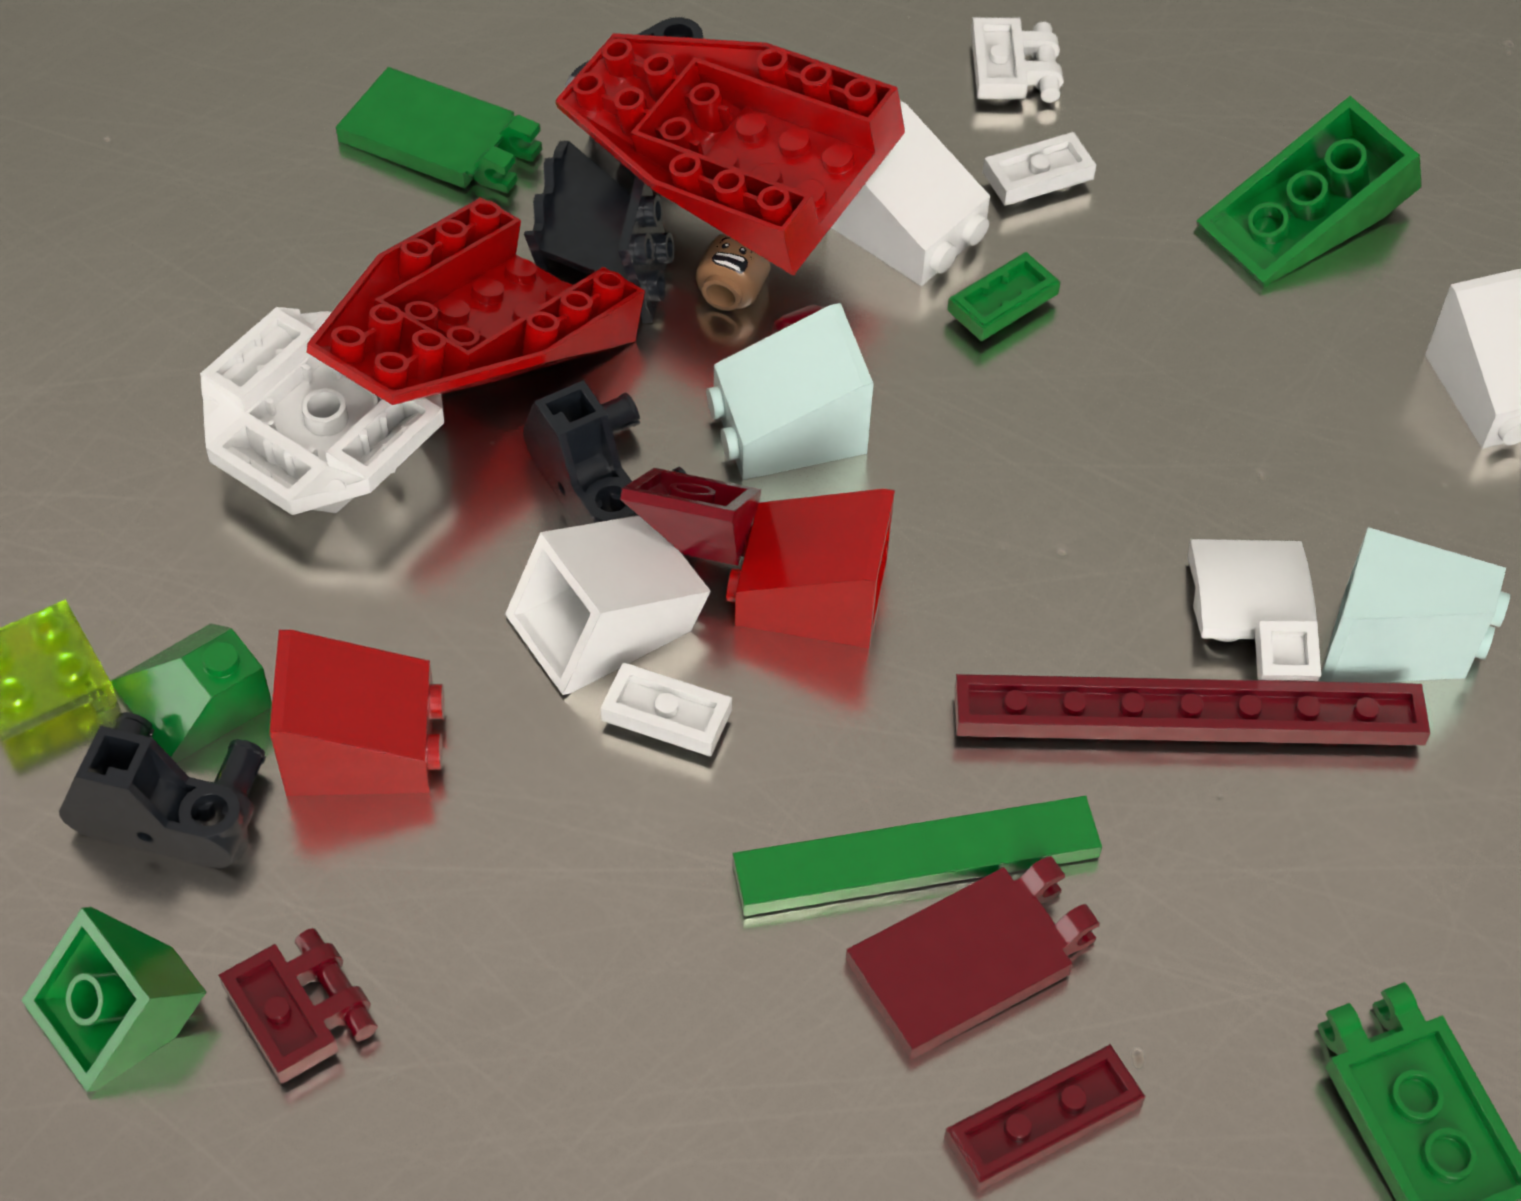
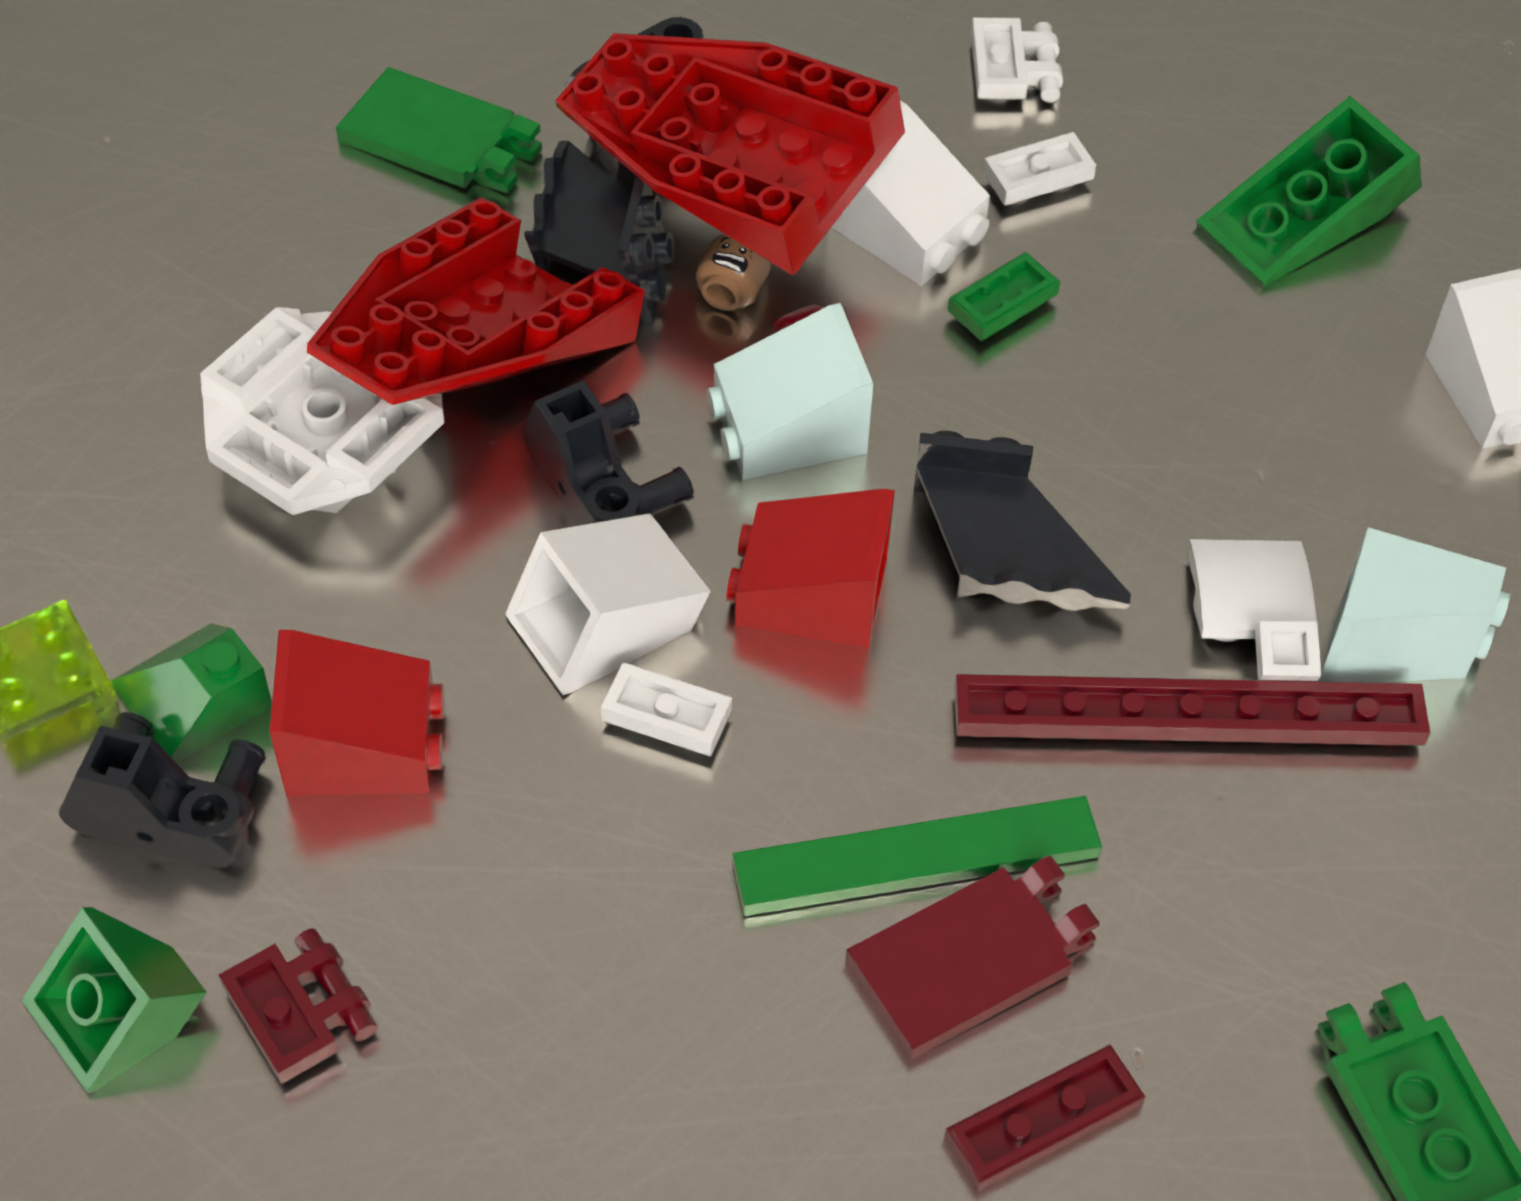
(695, 512): dark red slope -> none
(1005, 530): none -> black piece

